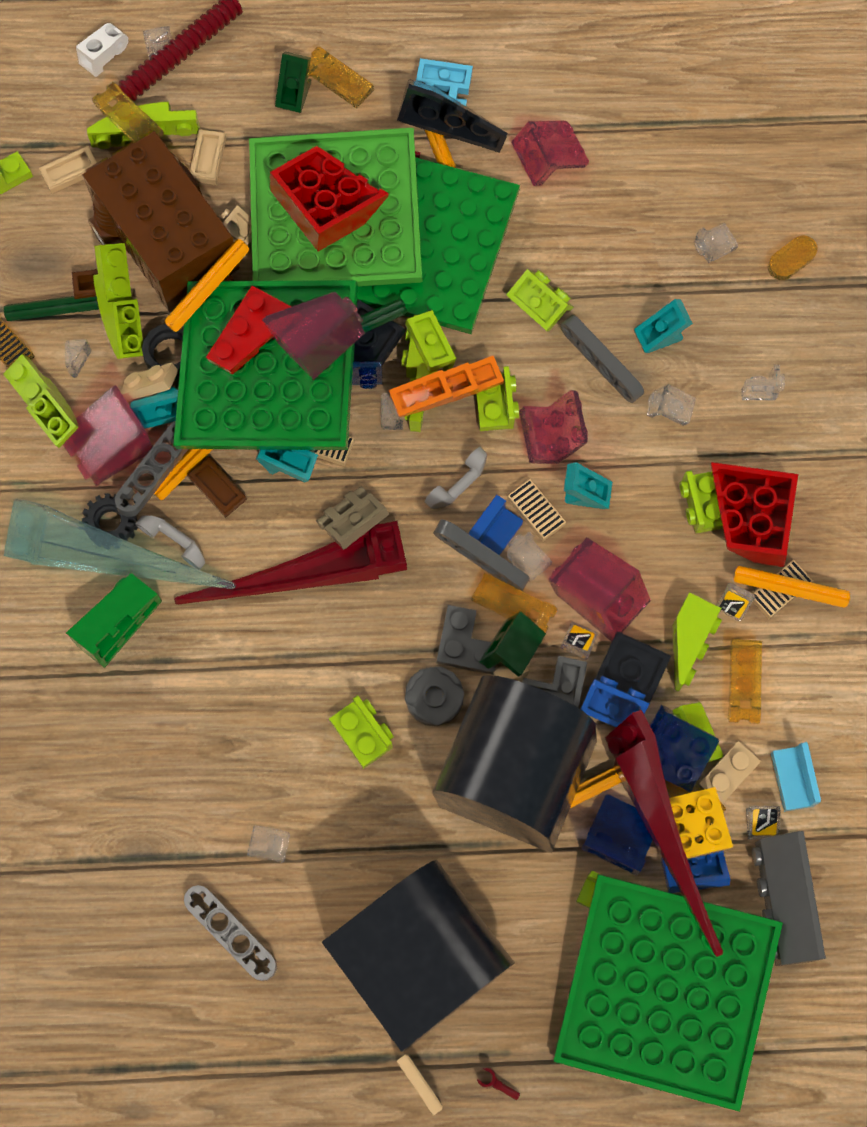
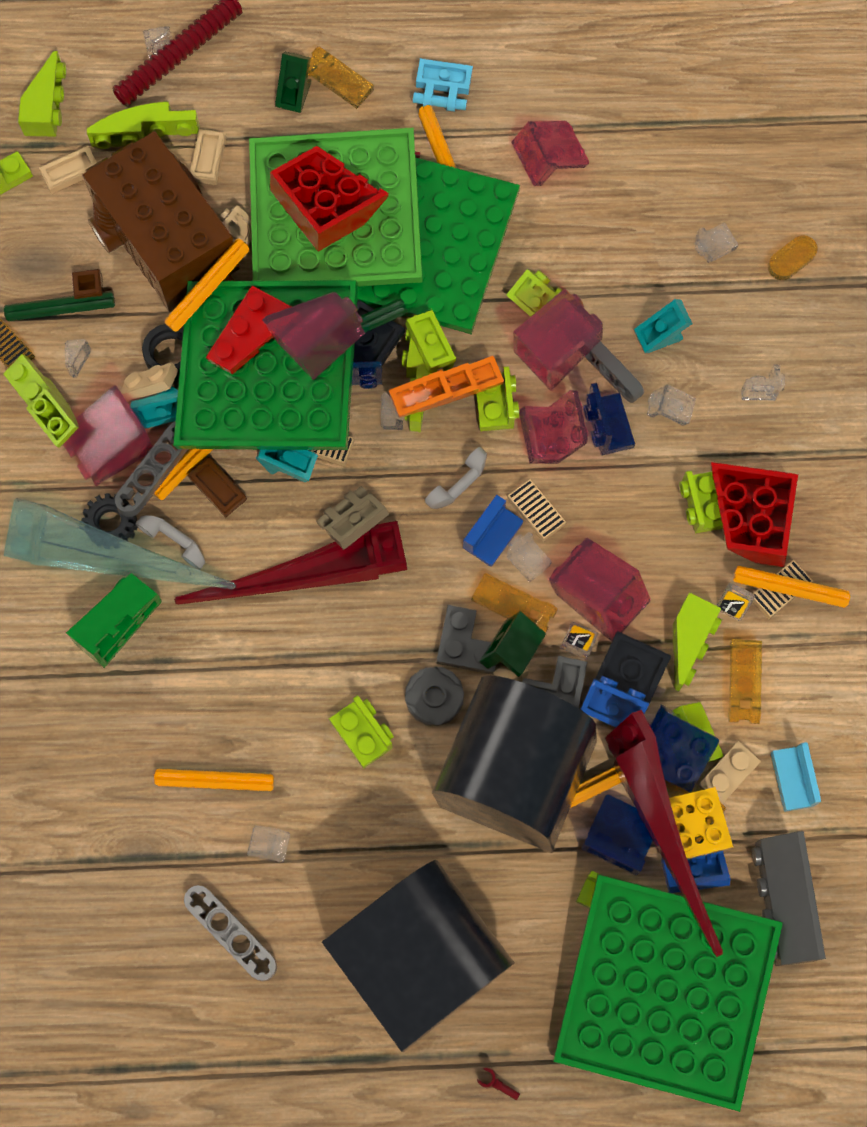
(40, 102): none -> lime slope
(101, 48): white leg -> none
(115, 301): lime slope -> none
(125, 114): clear yellow plate -> none
(214, 779): none -> light orange axle
(420, 1084): tan tile -> none
(439, 113): black wedge -> none
(480, 554): dark grey beam -> none
(557, 338): none -> clear pink slope
(586, 487): teal slope -> none
(609, 422): none -> clear blue bracket
(763, 821): slope -> none

